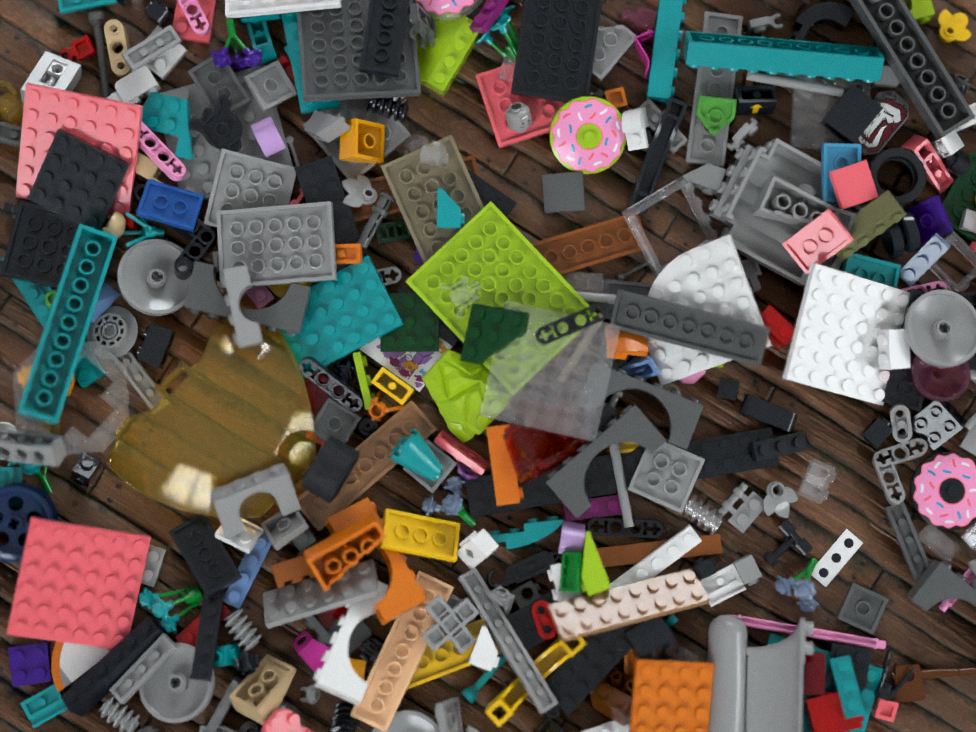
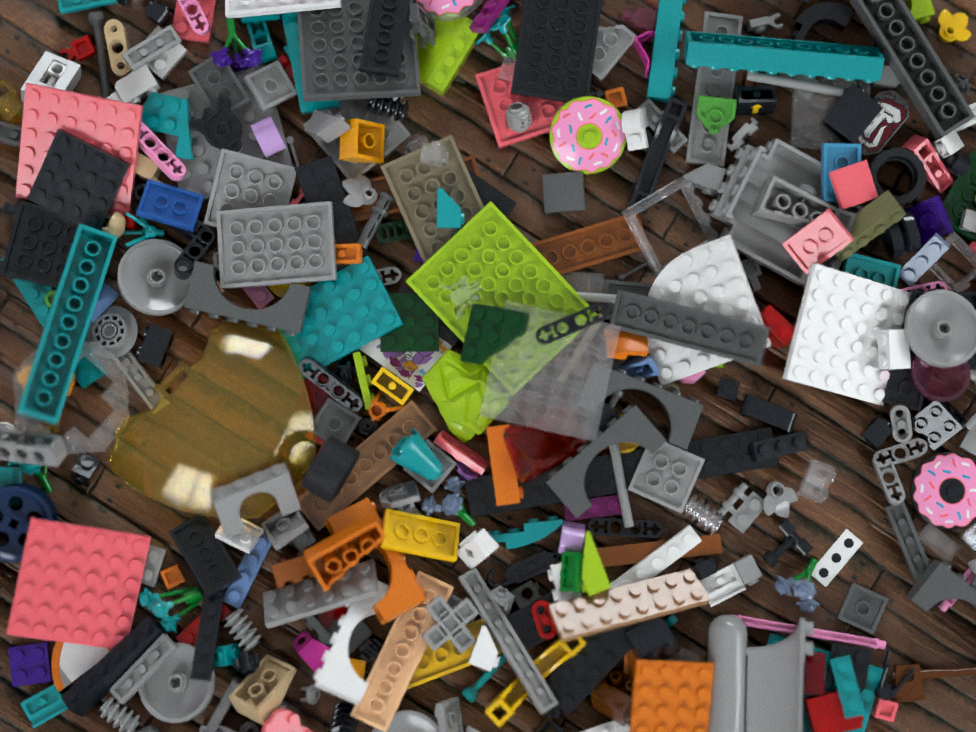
(173, 576): none -> orange tile
(237, 283): light grey arch -> none
(401, 497): none -> light grey piece

